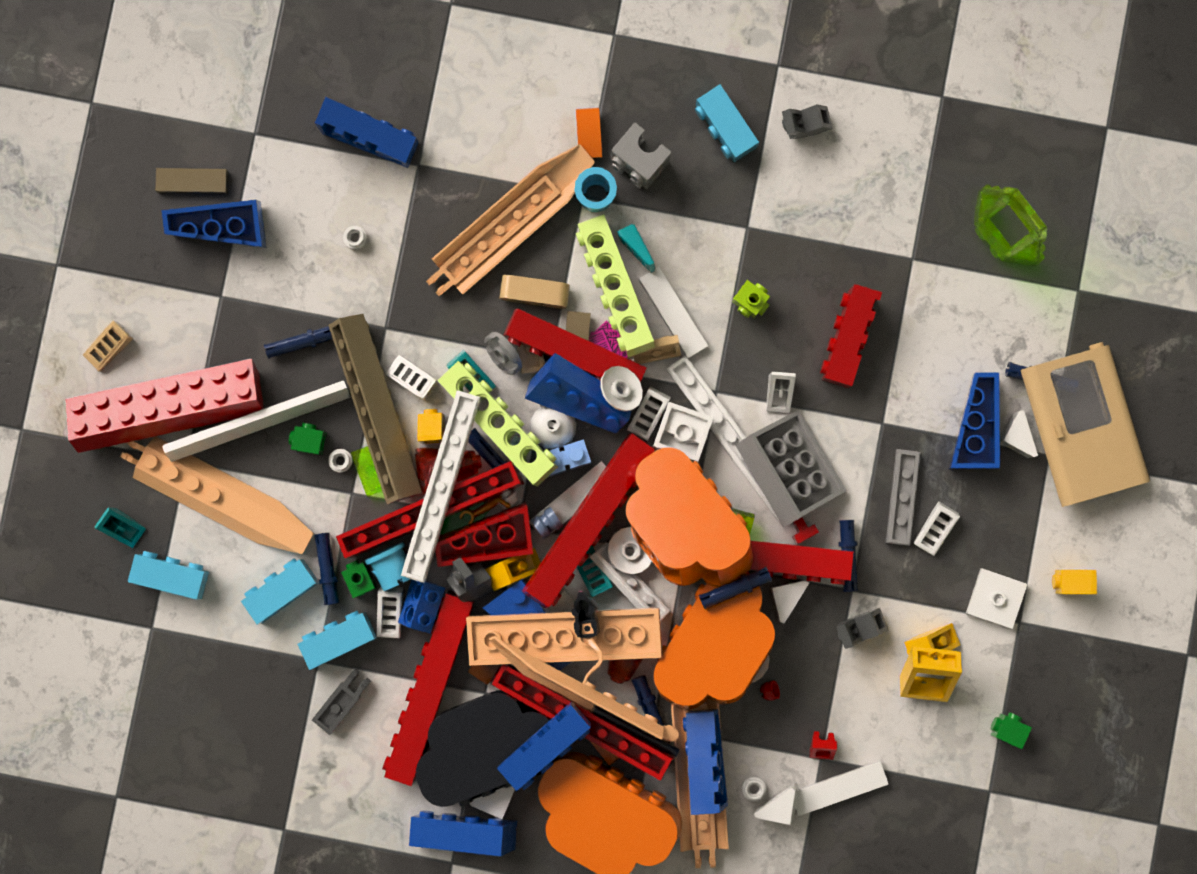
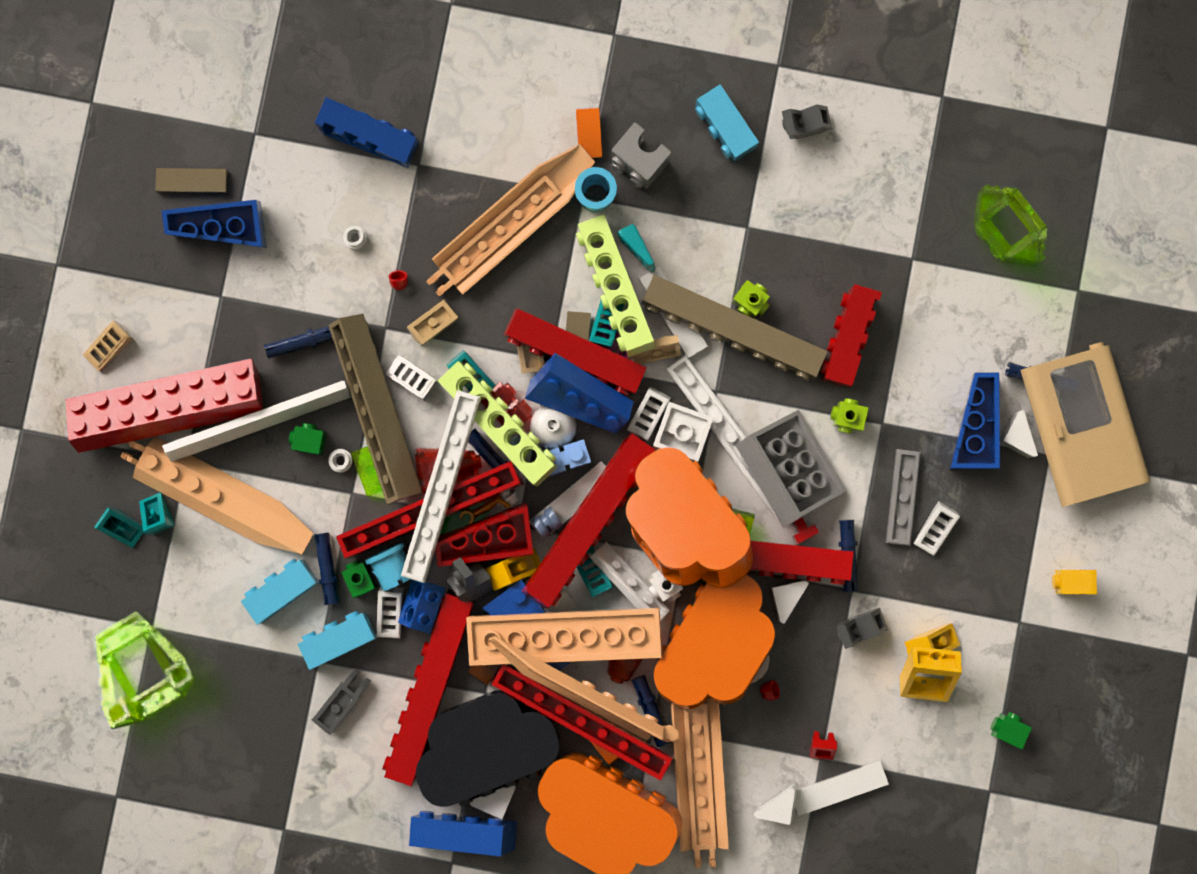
(139, 707): none -> clear neon green windscreen
(155, 515): none -> teal slope
(168, 575): medium azure brick -> none
(398, 280): none -> red hinge
(430, 427): yellow slope -> none
(432, 323): none -> tan plate
(503, 353): light grey plate -> none
(506, 393): none -> clear red brick
(534, 291): tan beam -> none
(545, 746): blue wedge -> none
(587, 624): black animal -> none
(608, 343): none -> teal slope
(617, 553): white dish -> none
(628, 386): white dish -> none
(658, 591): none -> white brick
(660, 744): black bar -> none
(705, 762): blue wedge -> none
(734, 328): none -> dark tan brick
(735, 588): dark blue pin -> none
(754, 796): white plate -> none
(780, 391): white slope -> none
(857, 413): none -> lime brick
(996, 598): white plate -> none

